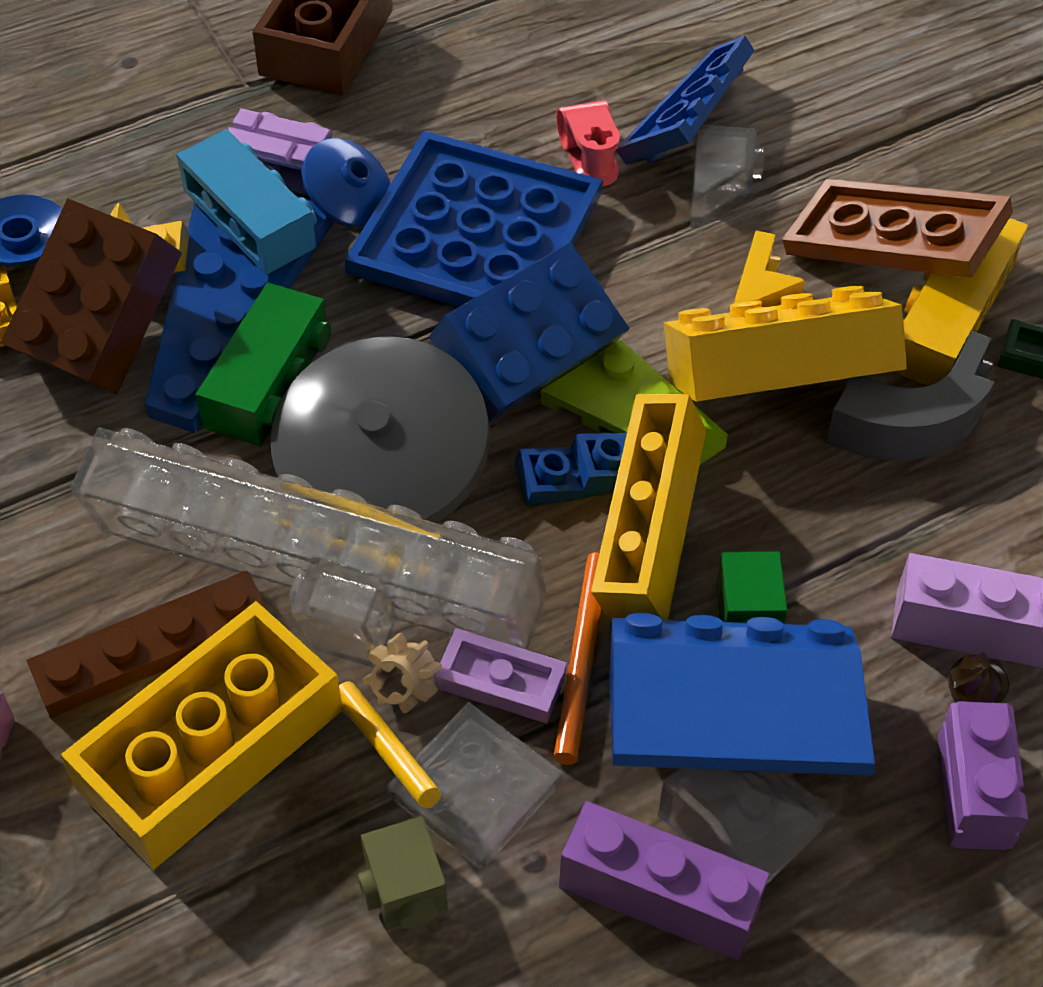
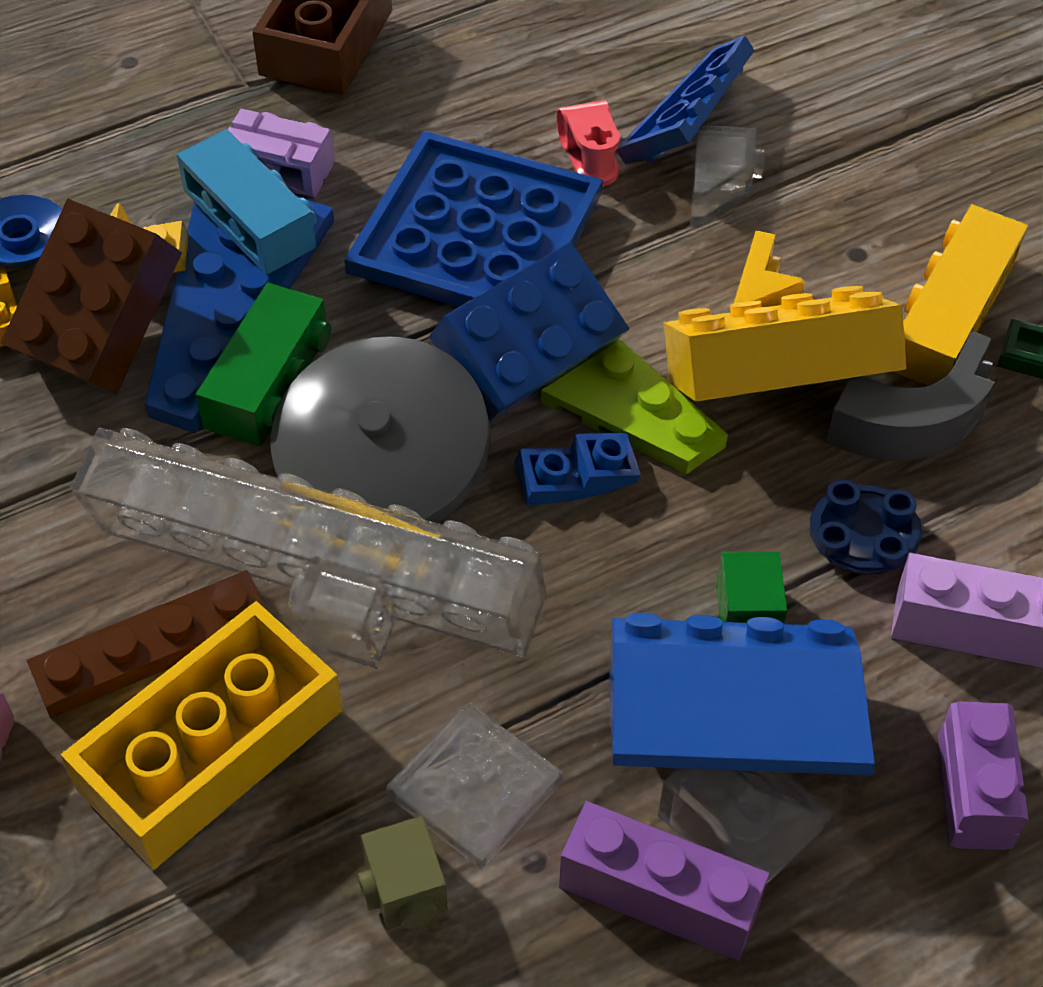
(344, 181): blue dish -> none
(389, 746): yellow bar -> none
(391, 684): tan gear -> none
(501, 675): lavender plate -> none
(579, 670): orange bar -> none
(650, 507): yellow brick -> none
(865, 527): none -> dark blue dish
(899, 227): dark orange plate -> none
(978, 680): dark brown plate -> none

